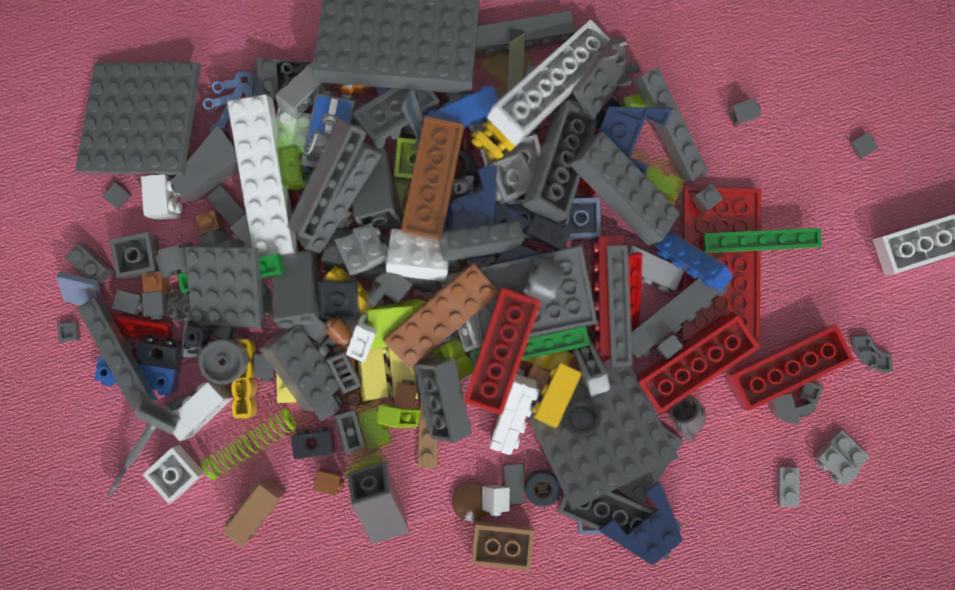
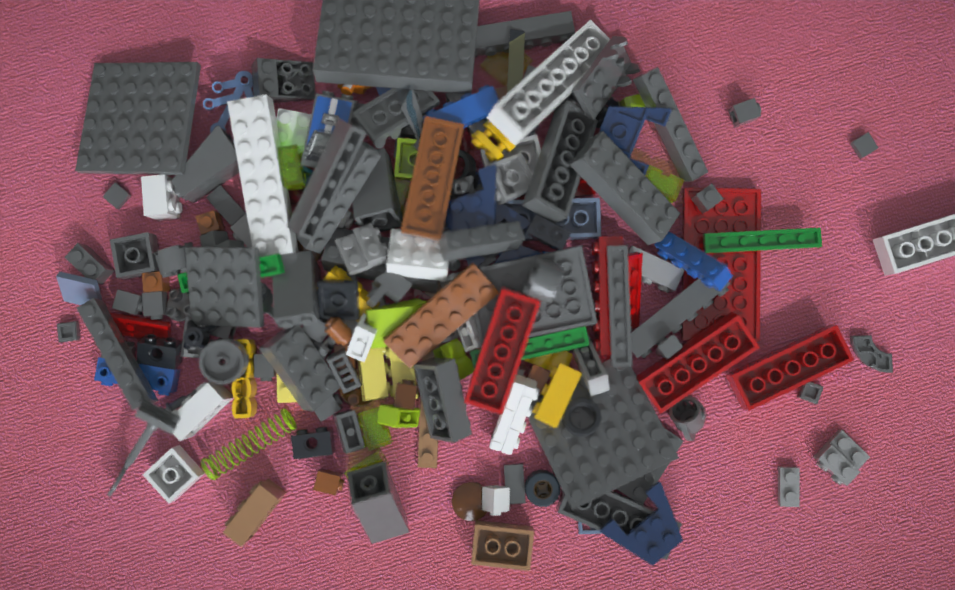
(300, 92): light grey brick -> none
(786, 411): dark grey brick -> none

